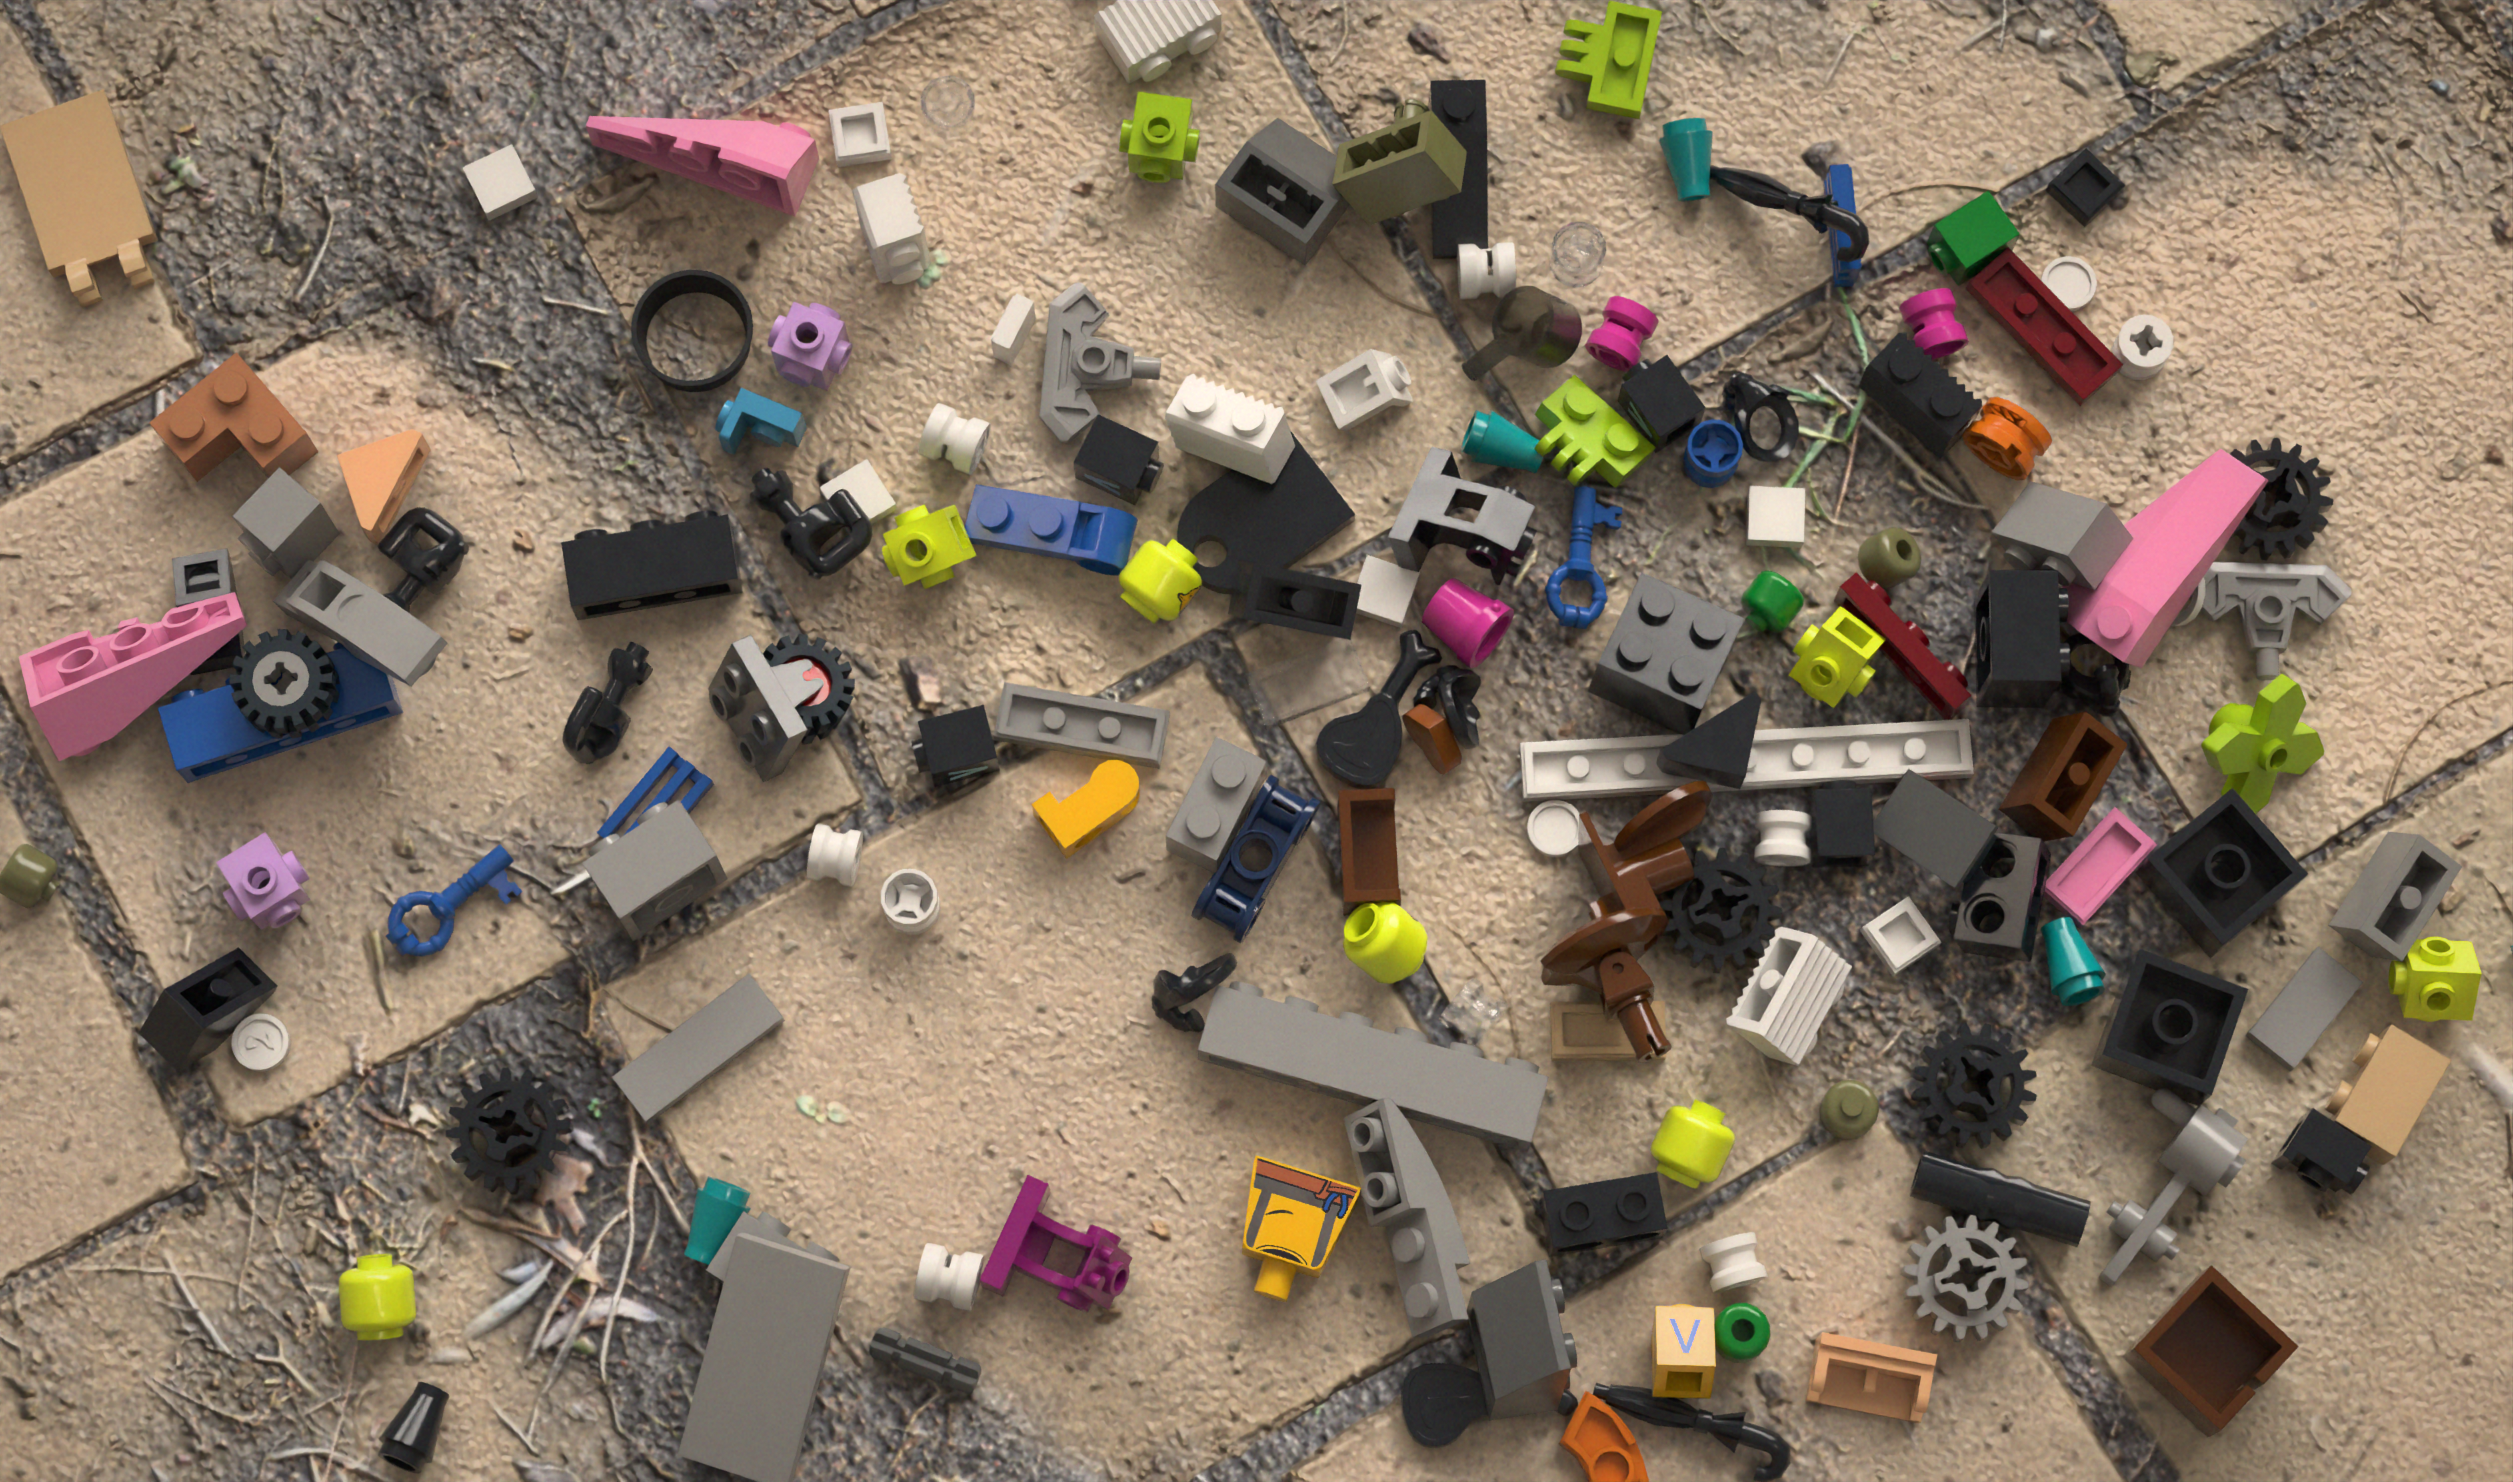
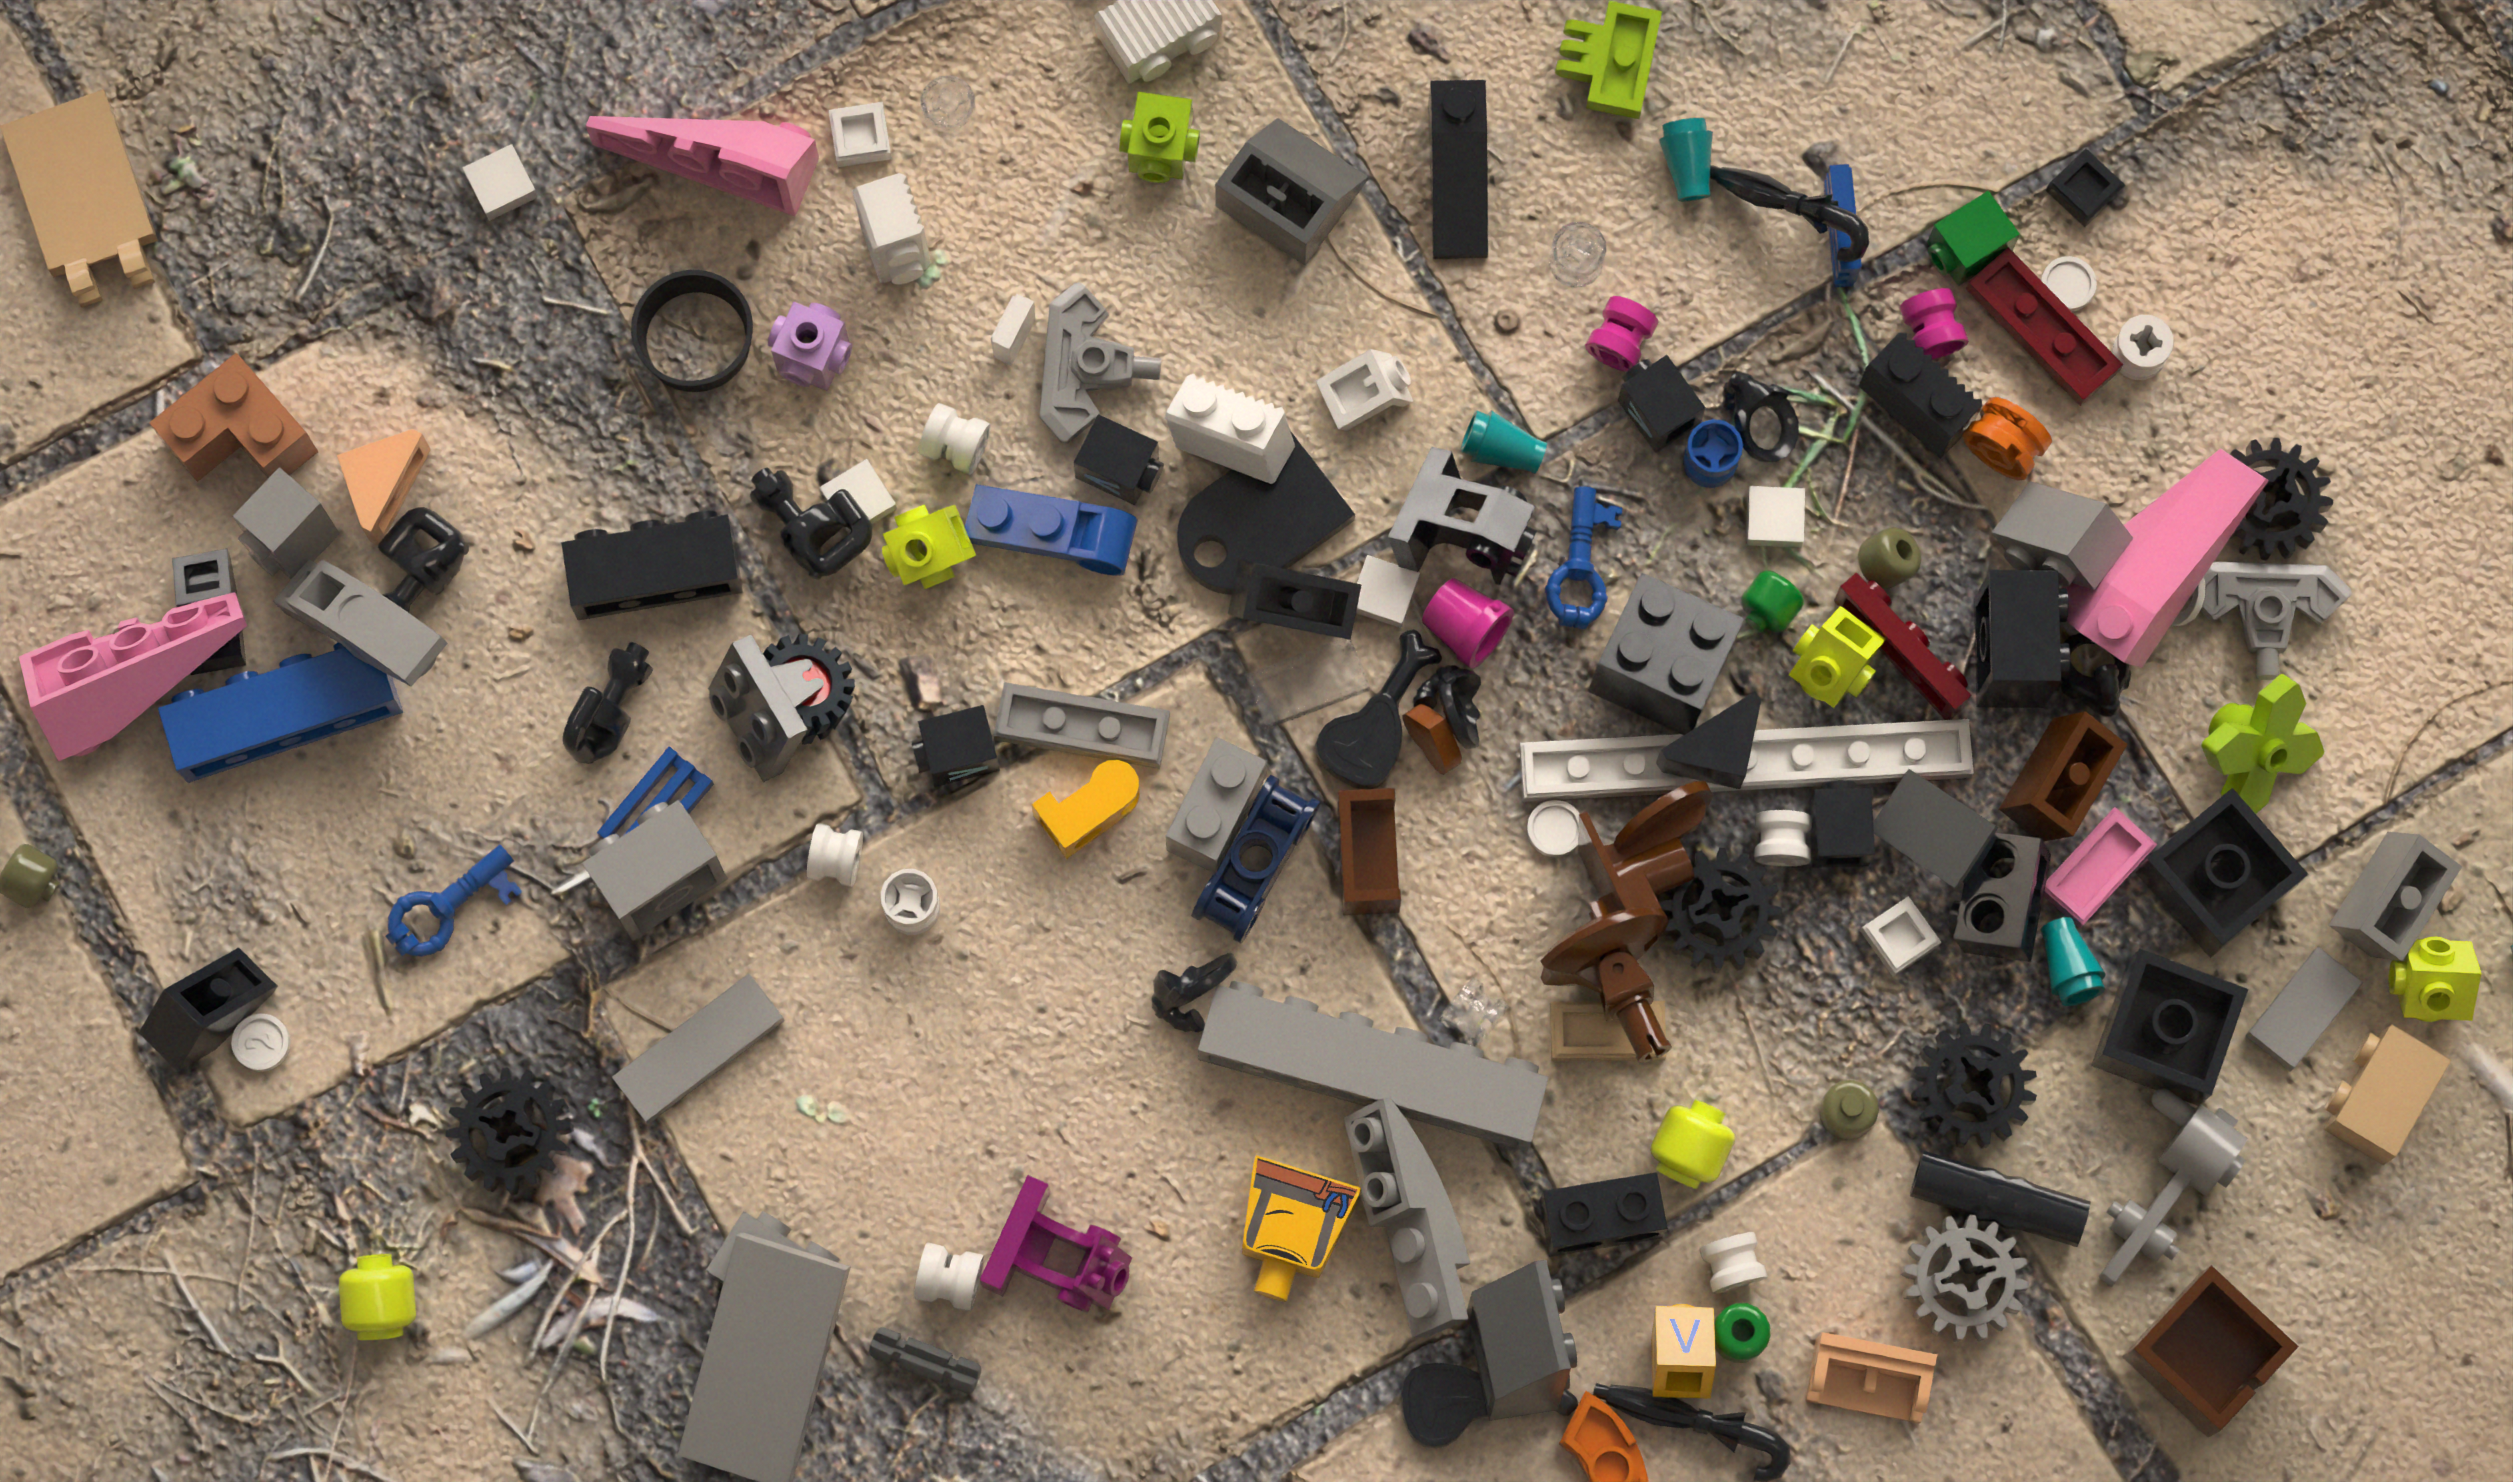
(264, 883): lavender brick -> none
(289, 703): black wheel -> none
(414, 1431): black cone -> none
(714, 1216): teal cone -> none
(768, 419): dark azure bracket -> none
(1160, 580): neon yellow head -> none
(1384, 941): neon yellow head -> none
(1400, 165): olive brick -> none
(1473, 270): white wheel -> none
(1531, 328): clear smoke piece -> none
(1590, 435): lime hinge -> none
(1789, 995): white brick -> none
(2324, 1154): black brick -> none

